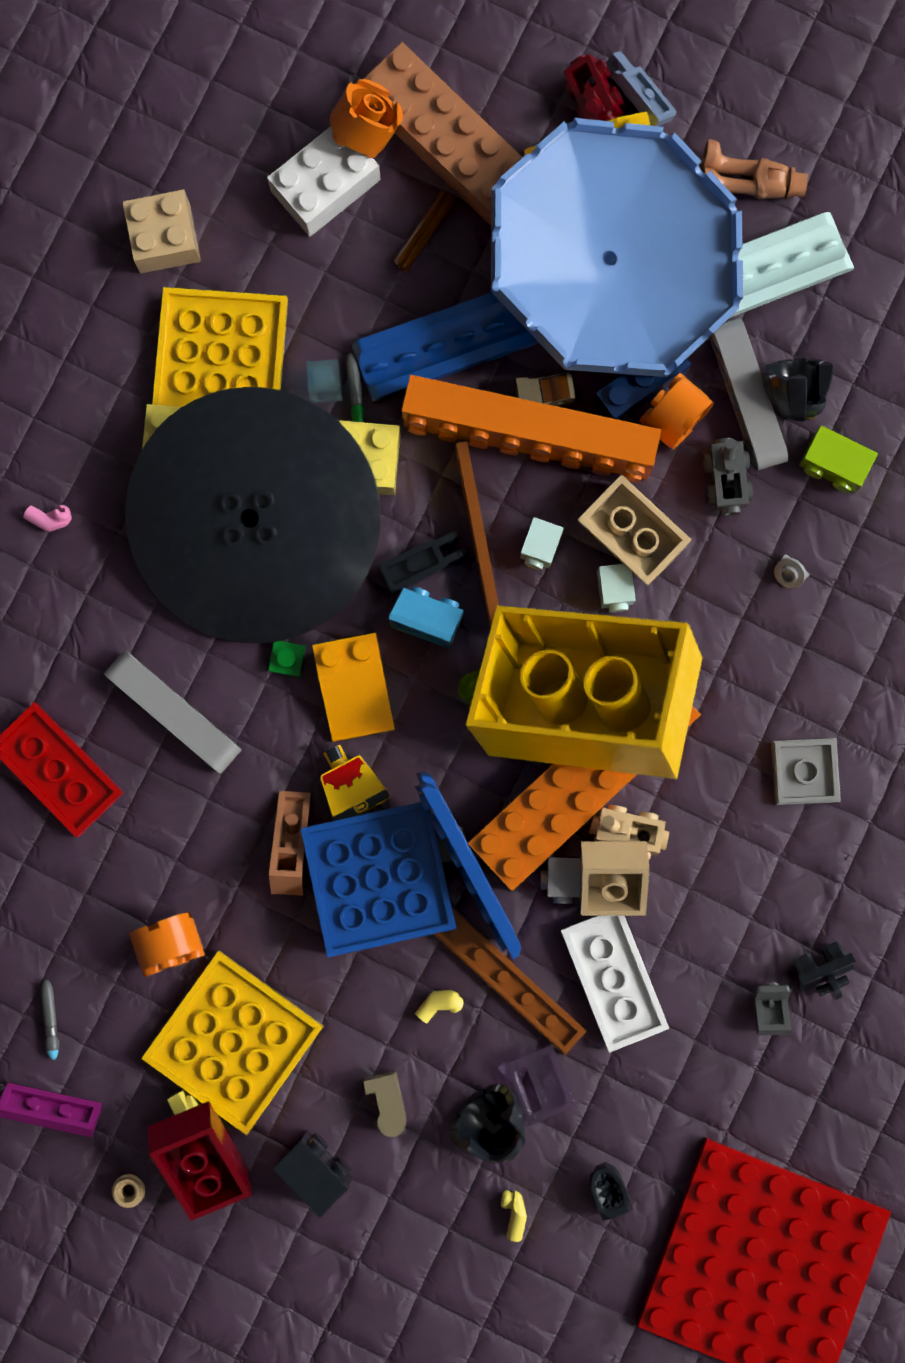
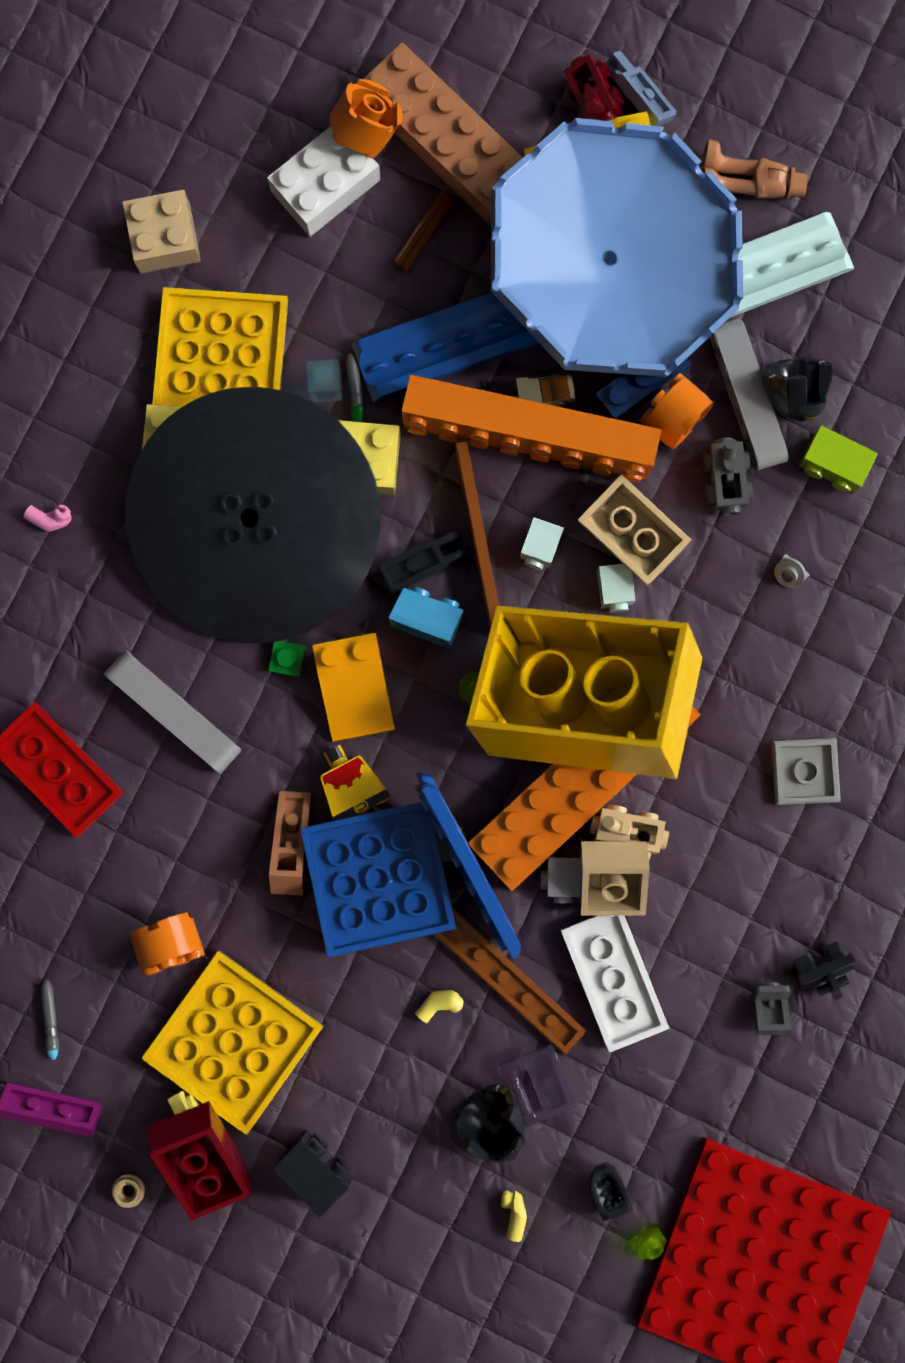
(390, 1102): dark tan leg -> none
(649, 1243): none -> clear neon green plate

